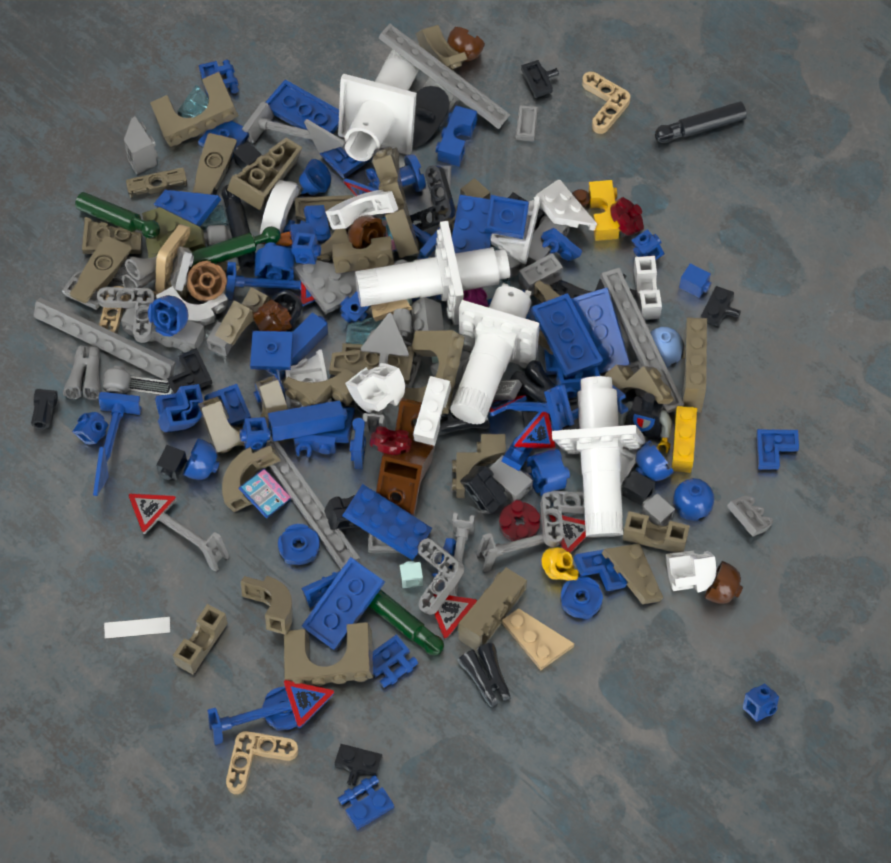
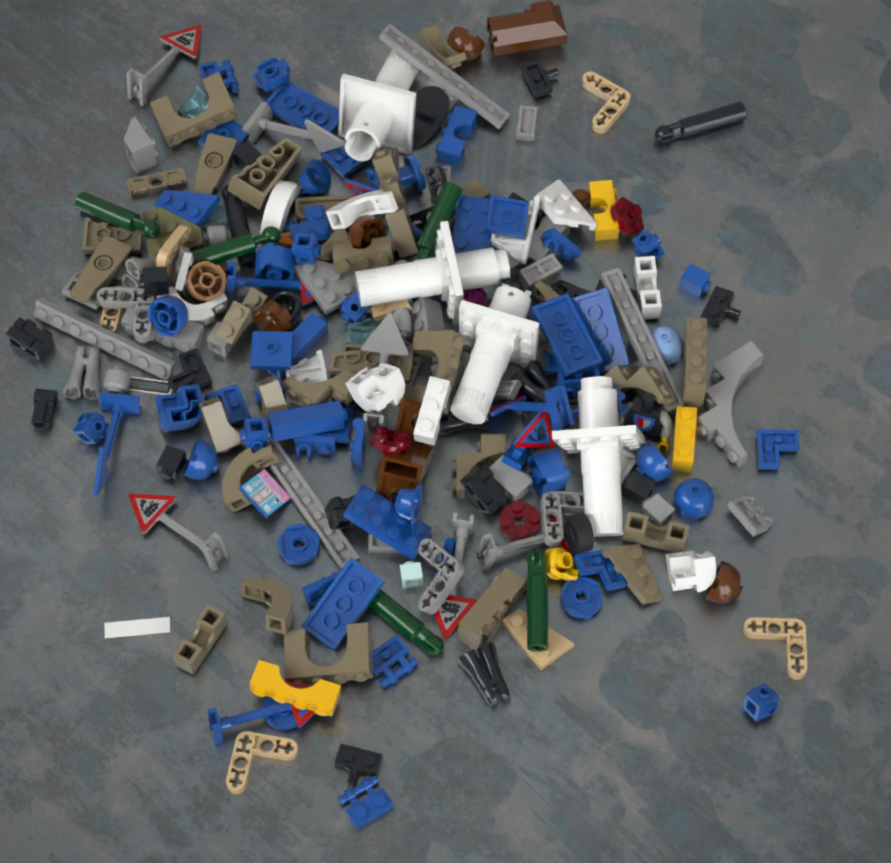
(30, 339): none -> black brick
(155, 281): none -> black brick
(180, 41): none -> light grey piece
(280, 74): none -> blue plate
(319, 698): none -> yellow arch
(408, 504): none -> blue piece
(441, 212): none -> dark green piece
(527, 30): none -> reddish brown brick
(537, 601): none -> dark green piece
(578, 533): none -> black tyre
(718, 422): none -> light grey arch
(790, 637): none -> tan beam

